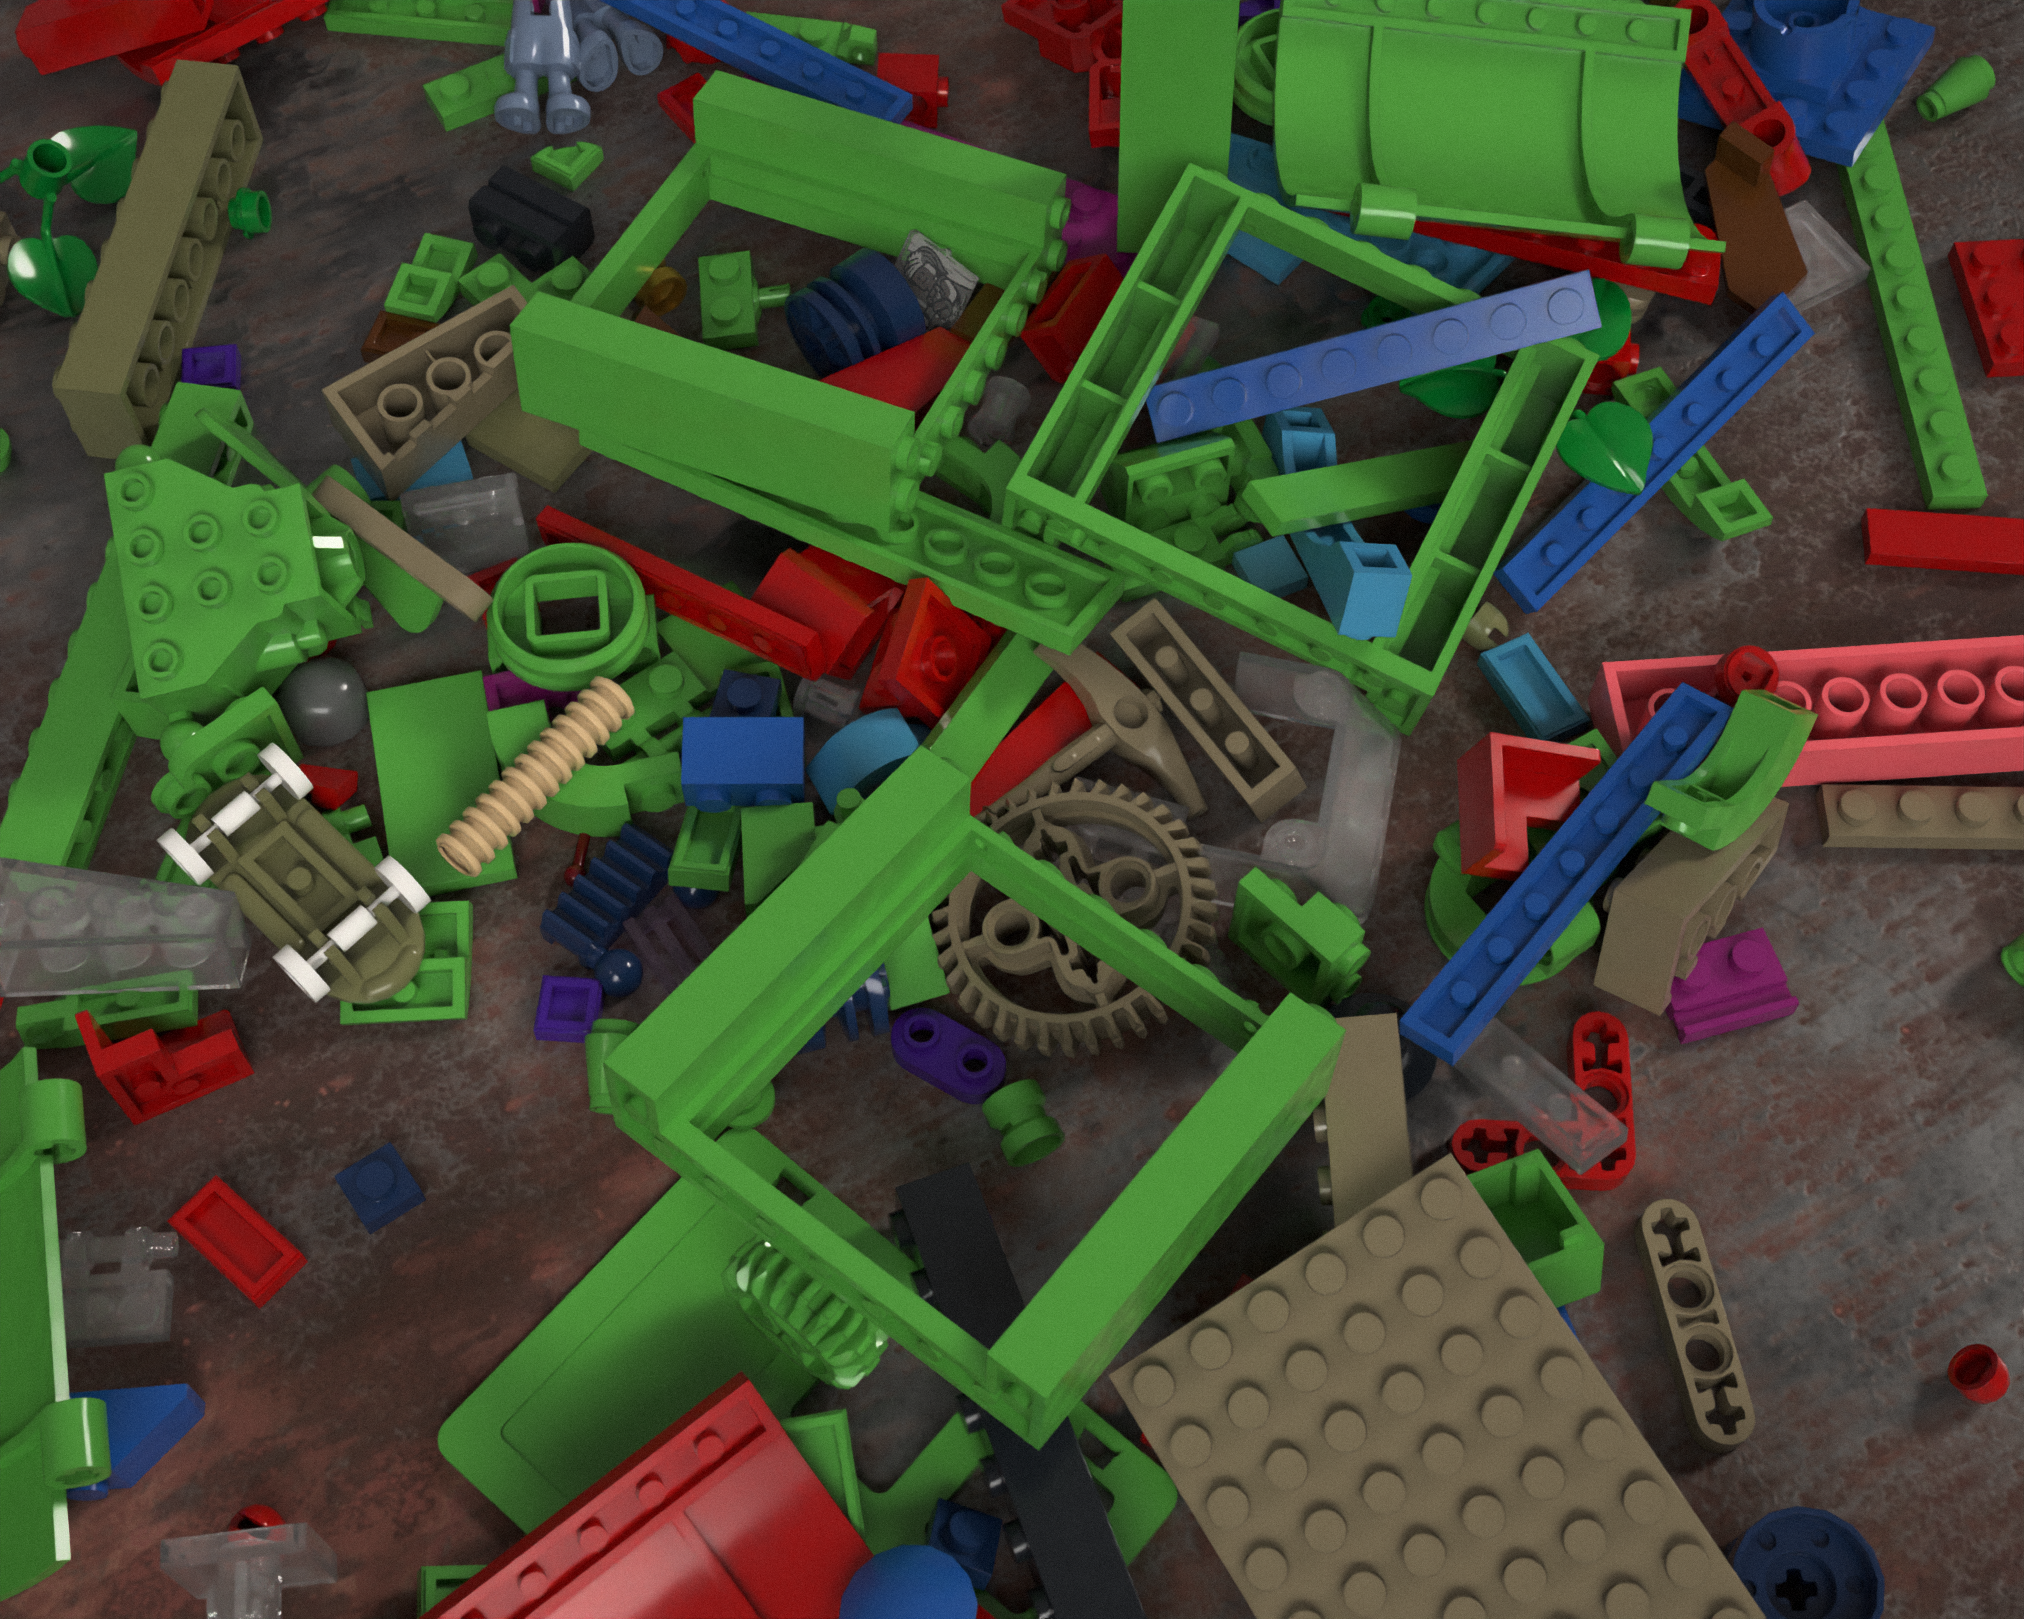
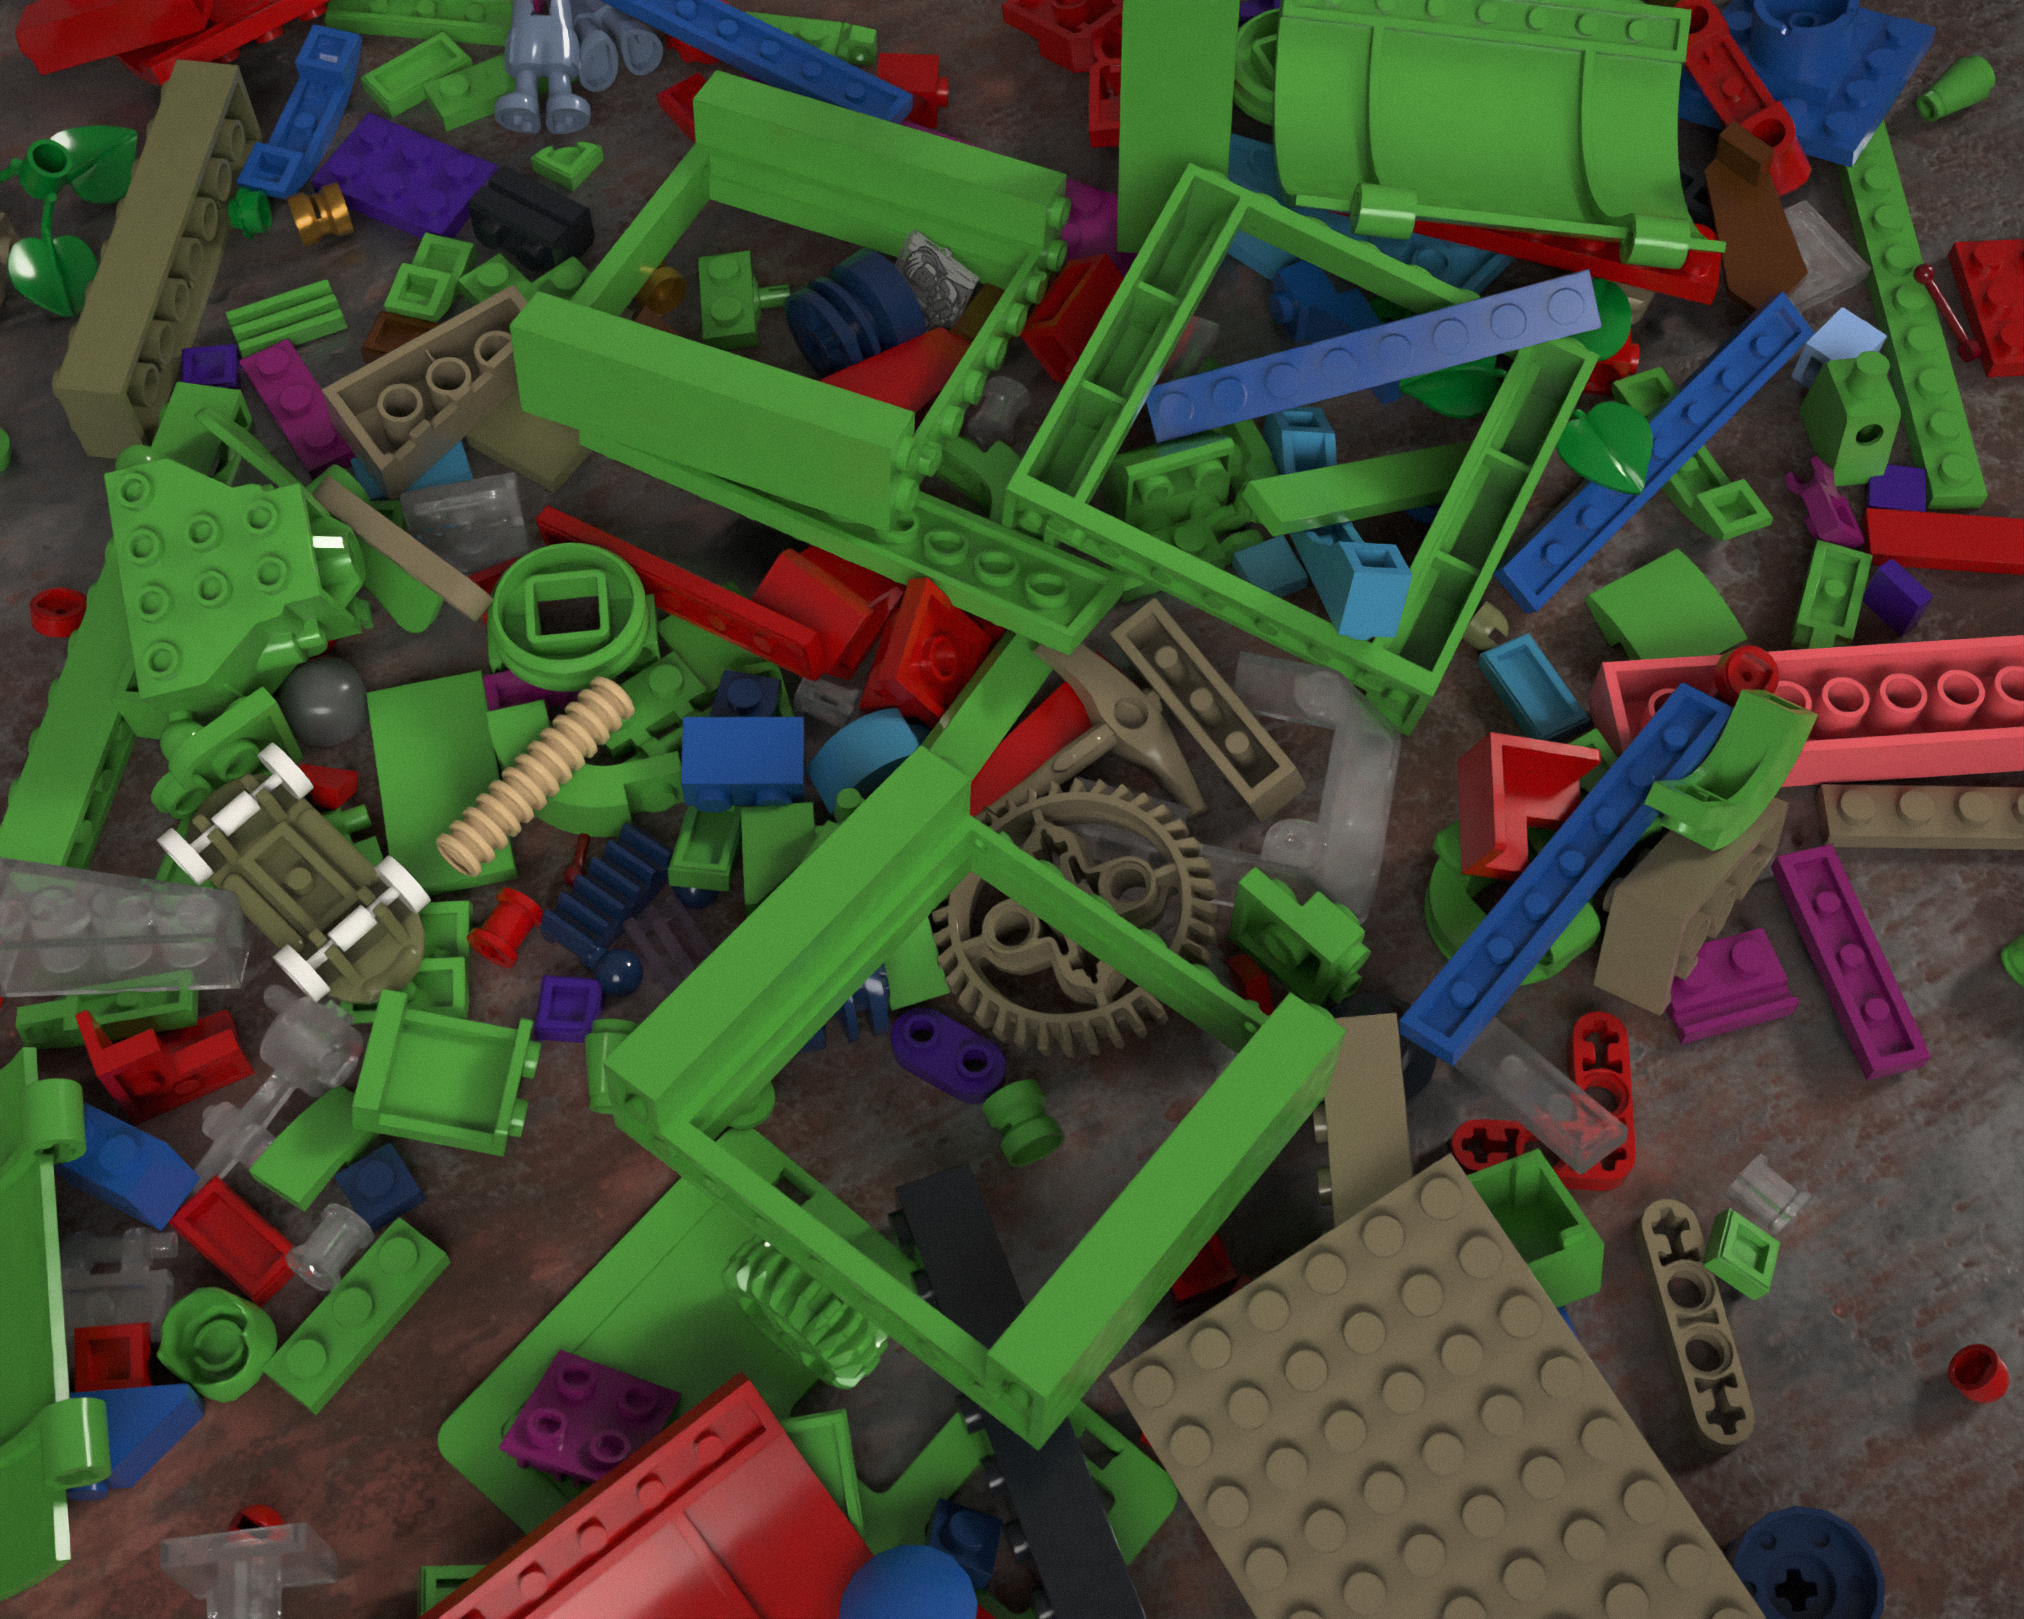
(57, 611): none -> red tile
(112, 1357): none -> red tile
(129, 1170): none -> blue brick
(217, 1342): none -> bright green hair
(284, 314): none -> bright green tile
(297, 407): none -> magenta plate
(308, 1050): none -> clear piece
(310, 117): none -> blue slope
(313, 1149): none -> bright green slope
(330, 1247): none -> clear bush
(332, 209): none -> pearl gold wheel
(356, 1315): none -> bright green plate
(400, 81): none -> bright green tile
(405, 178): none -> dark purple plate
(443, 1078): none -> bright green panel
(506, 927): none -> red bush
(586, 1420): none -> magenta hinge
(1205, 1275): none -> red tile
(1251, 982): none -> red tile
(1315, 311): none -> blue slope
(1665, 612): none -> bright green slope
(1741, 1254): none -> bright green tile
(1767, 1194): none -> clear bush
(1829, 512): none -> magenta plate
(1830, 597): none -> bright green hinge
(1839, 338): none -> light blue brick
(1850, 962): none -> magenta plate
(1852, 417): none -> bright green torso
(1896, 597): none -> dark purple tile
(1897, 489): none -> dark purple tile
(1968, 348): none -> dark red hinge

